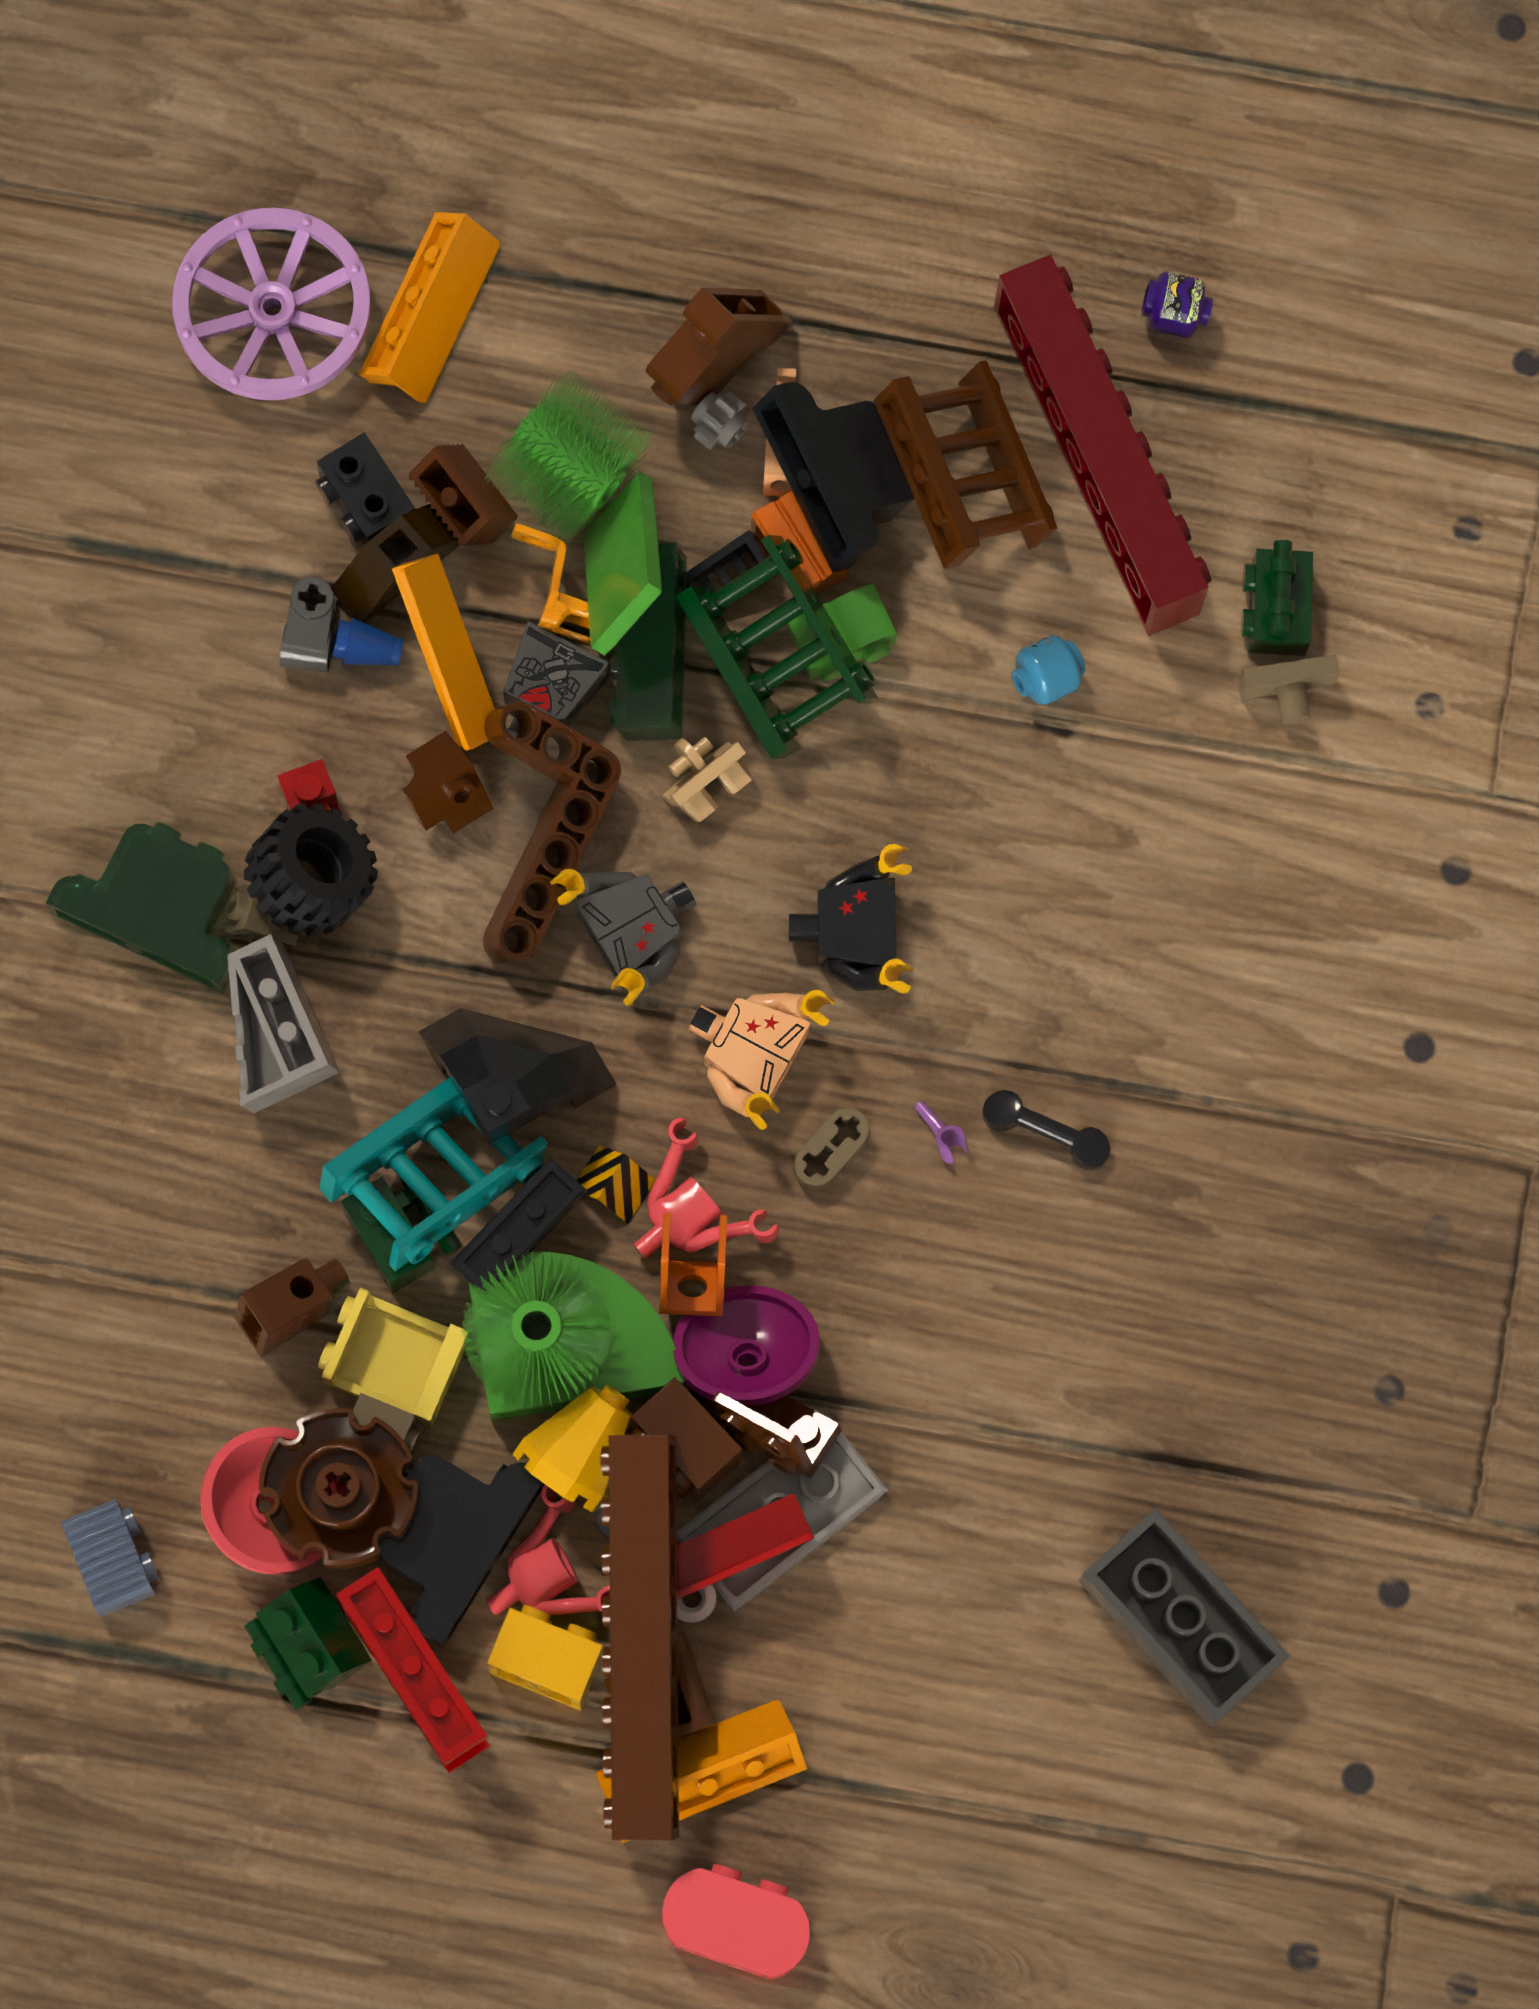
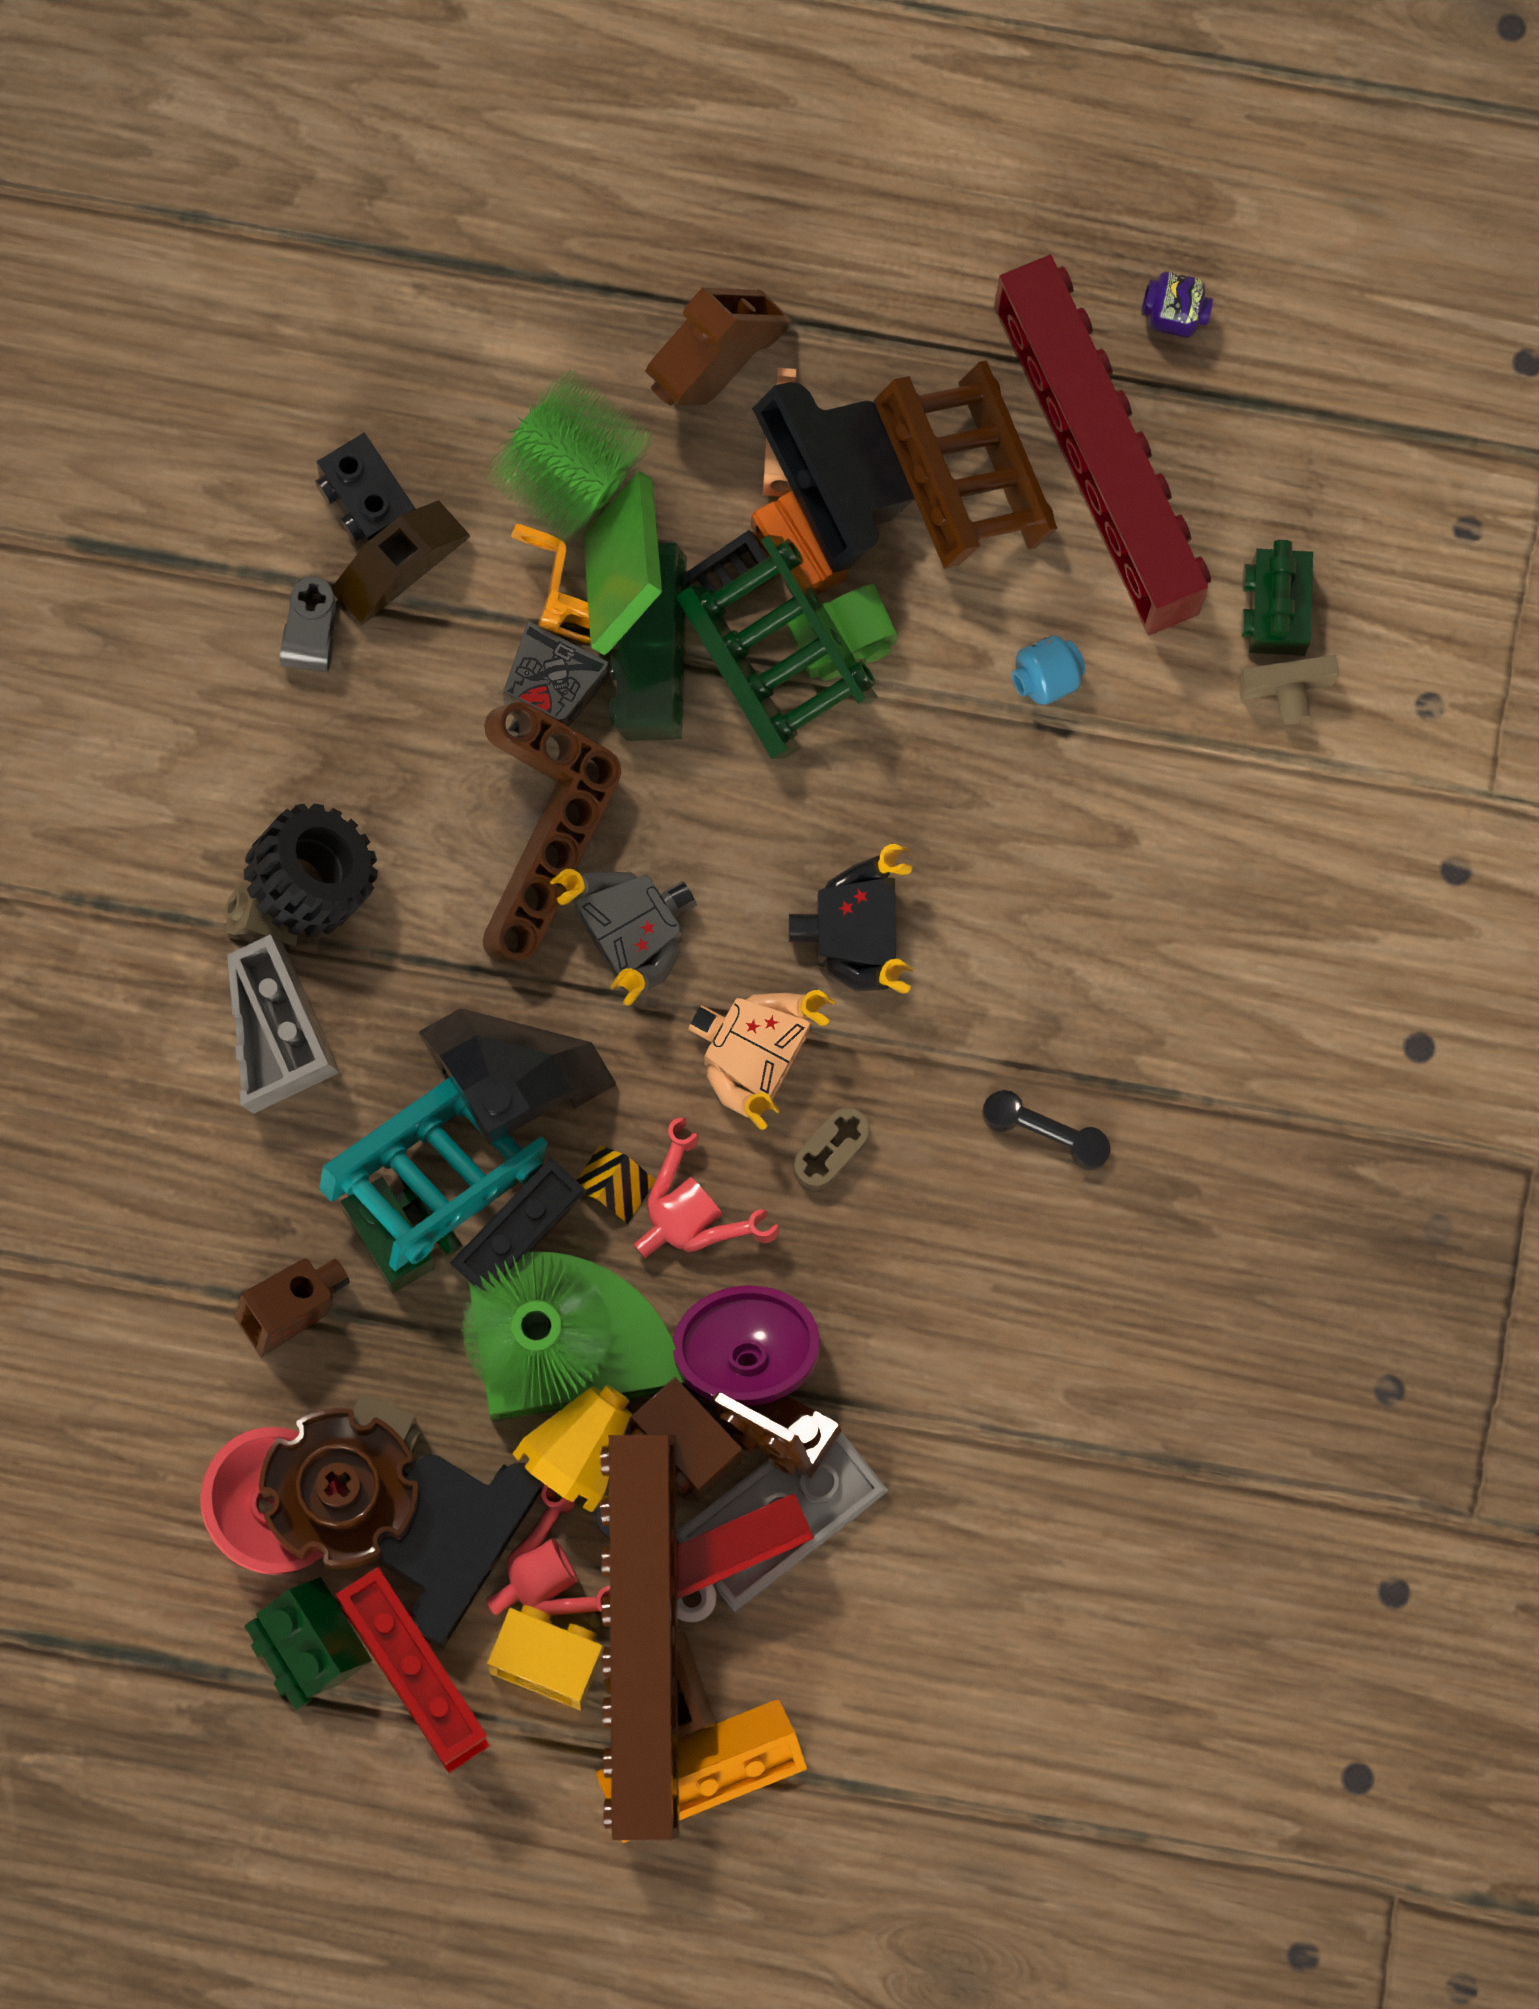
(109, 1557): sand blue brick -> none
(156, 902): clear green brick -> none
(268, 295): lavender wheel -> none
(308, 786): red brick -> none
(365, 644): blue cone -> none
(393, 1356): light yellow panel -> none
(431, 305): light orange panel -> none
(445, 785): reddish brown brick -> none
(446, 648): light orange panel -> none
(462, 495): reddish brown brick -> none
(676, 1272): orange piece -> none
(720, 420): light grey gear -> none
(722, 764): tan hips -> none
(736, 1921): coral brick -> none
(945, 1135): medium lavender hand -> none
(1183, 1617): dark grey brick -> none

